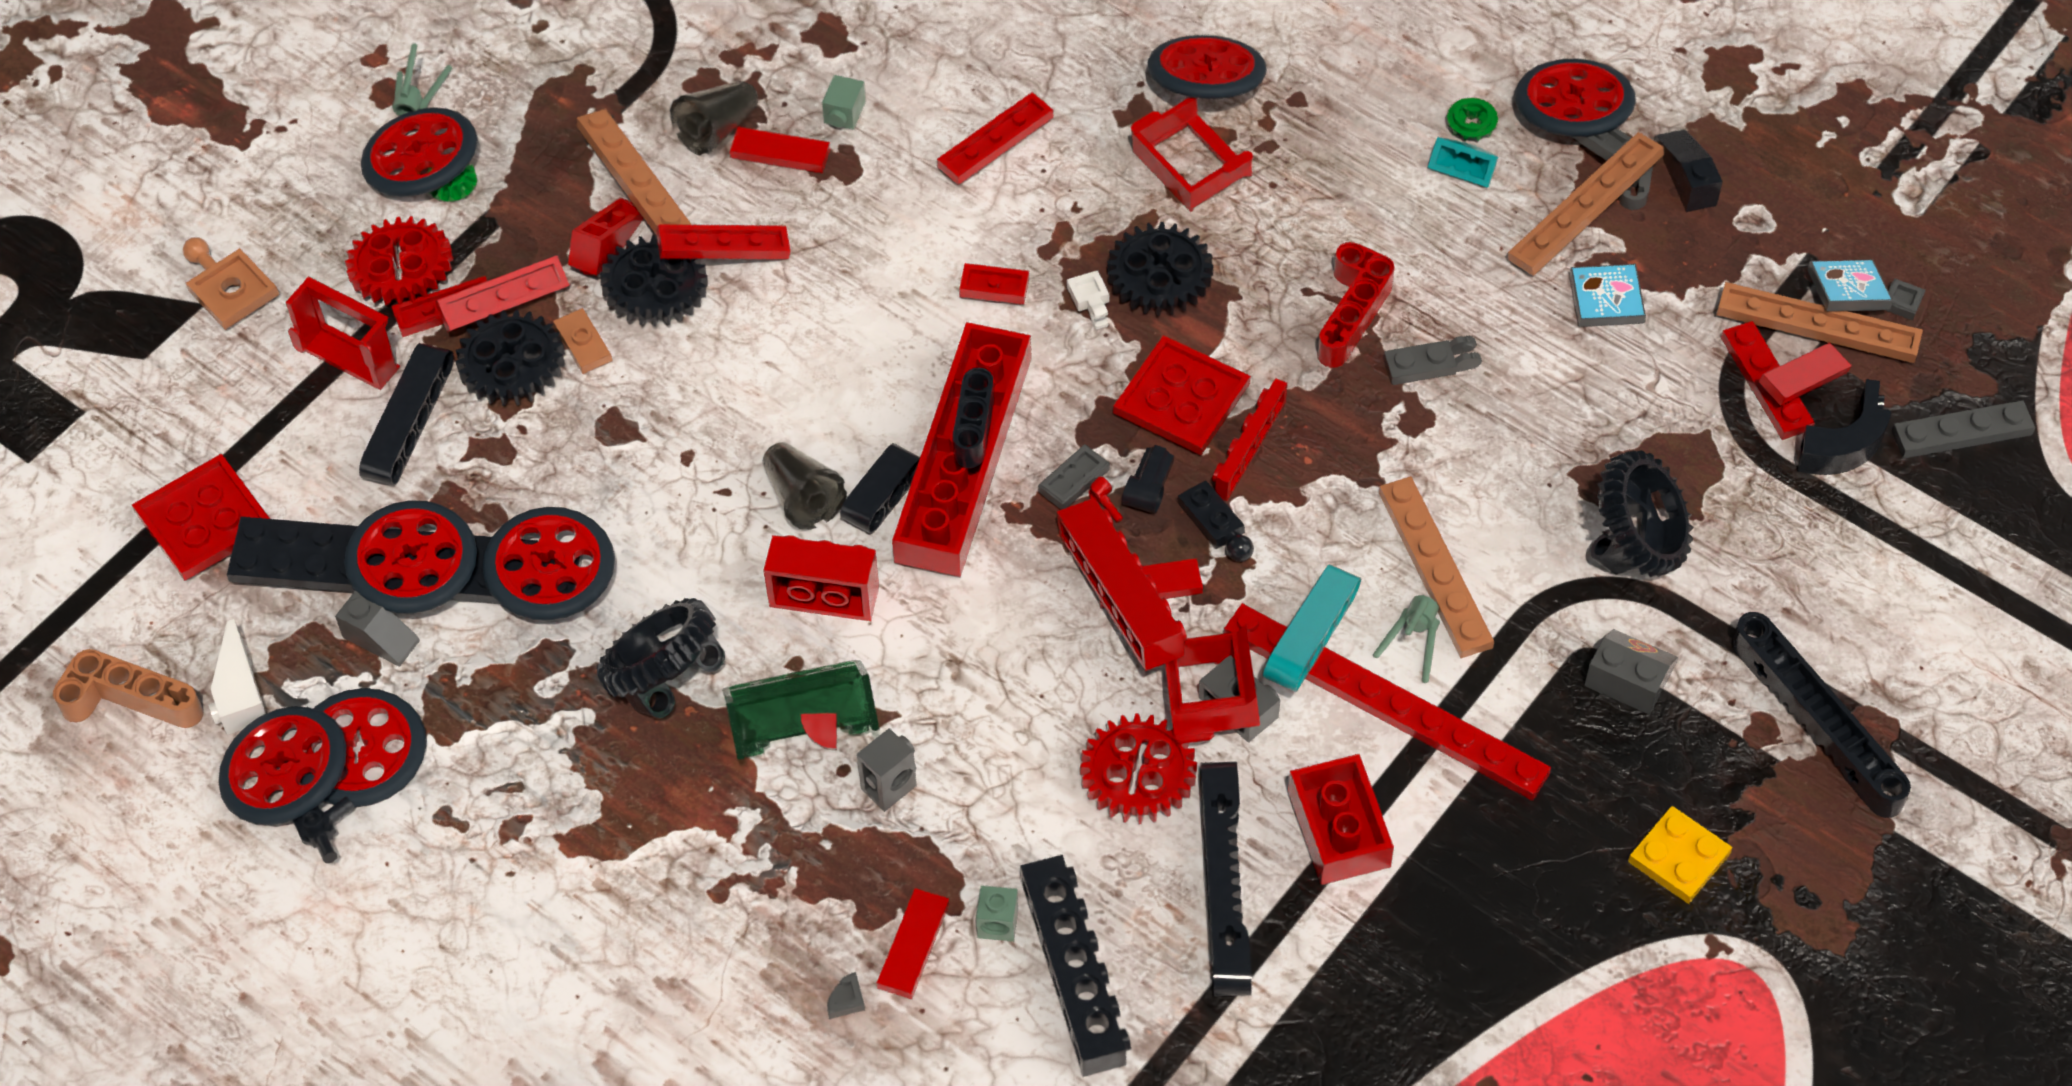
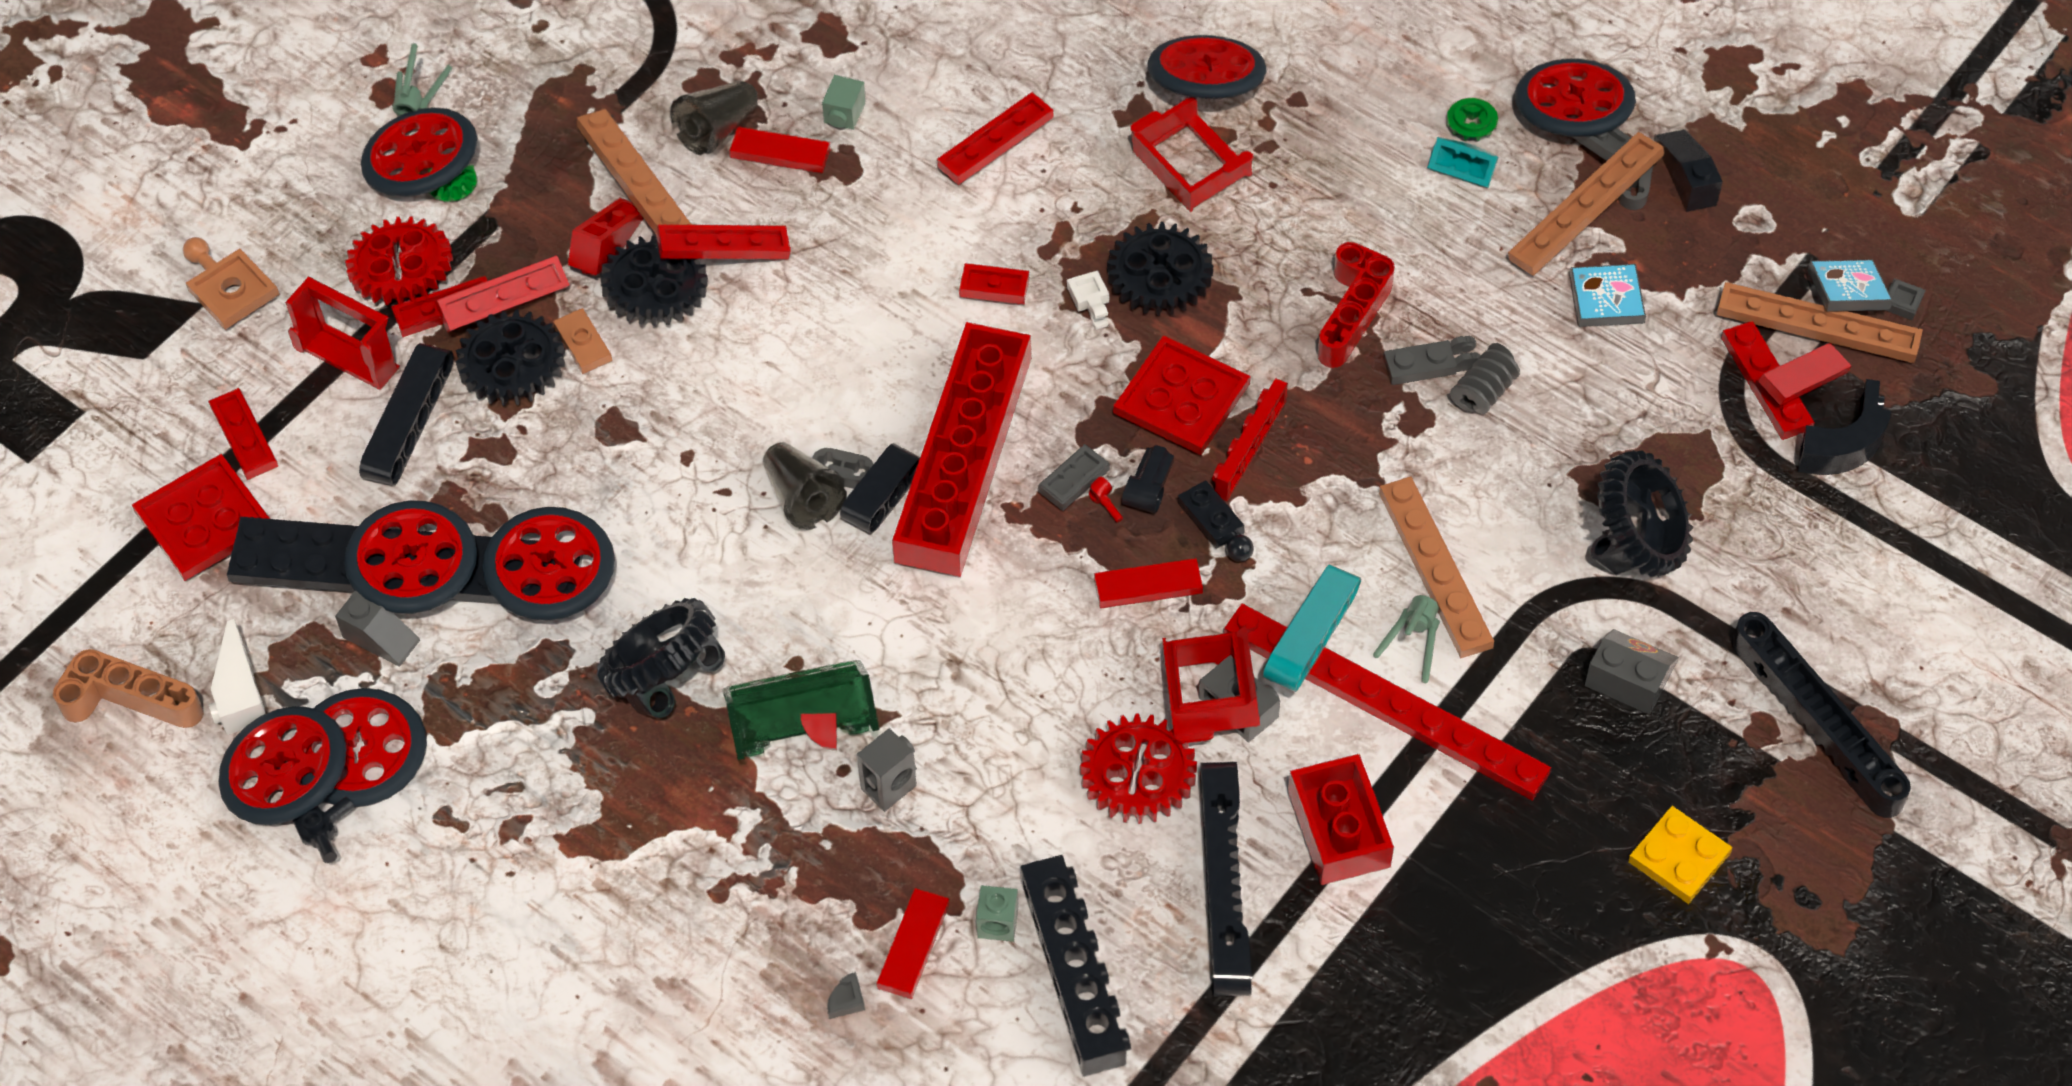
(243, 433): none -> red tile
(821, 577): red brick -> none
(845, 464): none -> dark grey beam
(973, 430): black beam -> none
(1121, 584): red brick -> none
(1486, 380): none -> dark grey piece
(1963, 429): dark grey plate -> none

